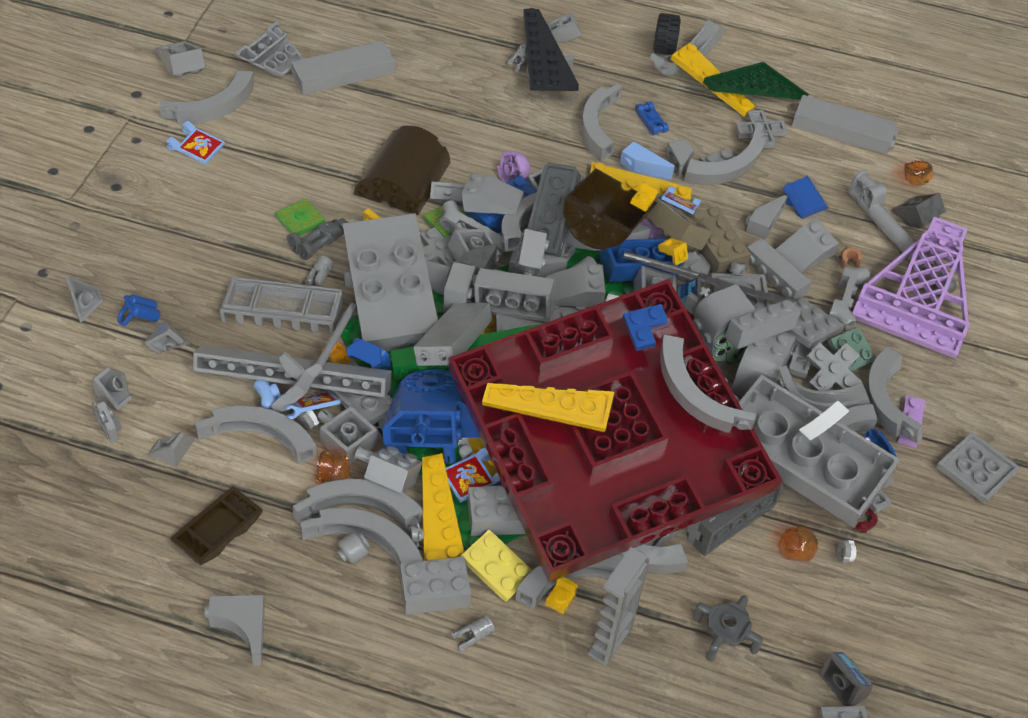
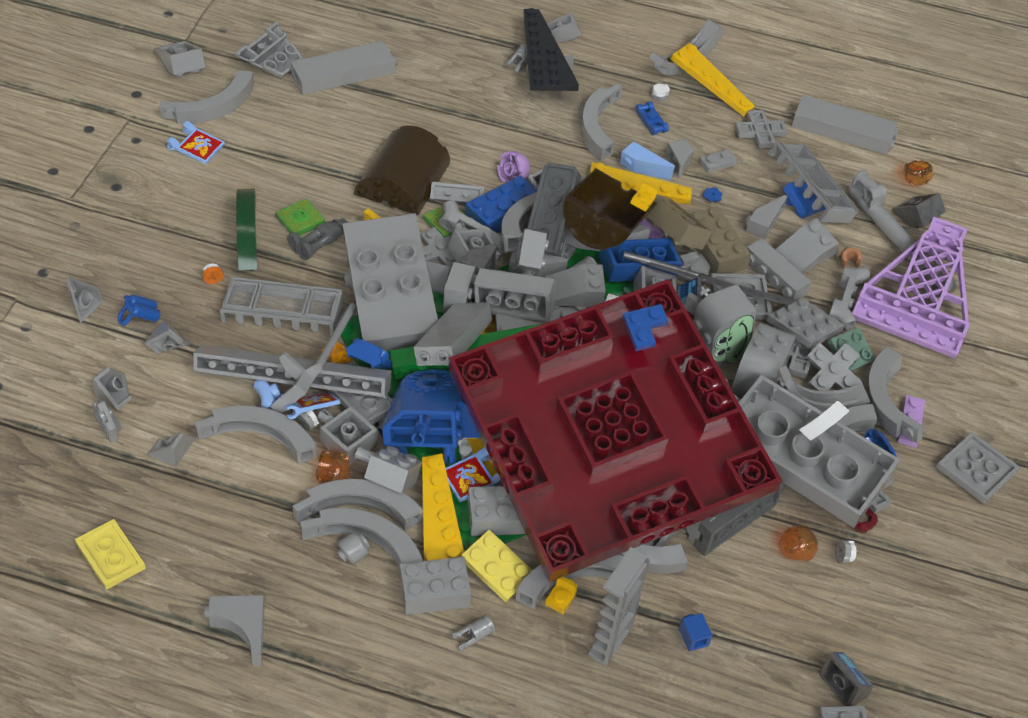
(110, 554): none -> light yellow plate
(212, 273): none -> orange piece
(217, 526): dark brown slope -> none
(246, 229): none -> dark green arch
(319, 271): light grey hinge -> none
(415, 533): light grey plate -> none
(490, 195): light grey slope -> none
(565, 406): yellow wing -> none
(660, 92): none -> white piece
(667, 33): black tyre -> none
(676, 248): yellow bracket -> none
(680, 202): light blue flag -> none
(691, 397): light grey arch -> none
(695, 631): none -> blue brick
(712, 194): none -> blue plant
(724, 171): light grey arch -> none
(726, 634): dark grey plate -> none
(737, 268): light grey plate -> none
(756, 80): dark green wing -> none
(762, 323): light grey brick -> none
(838, 205): none -> light grey window

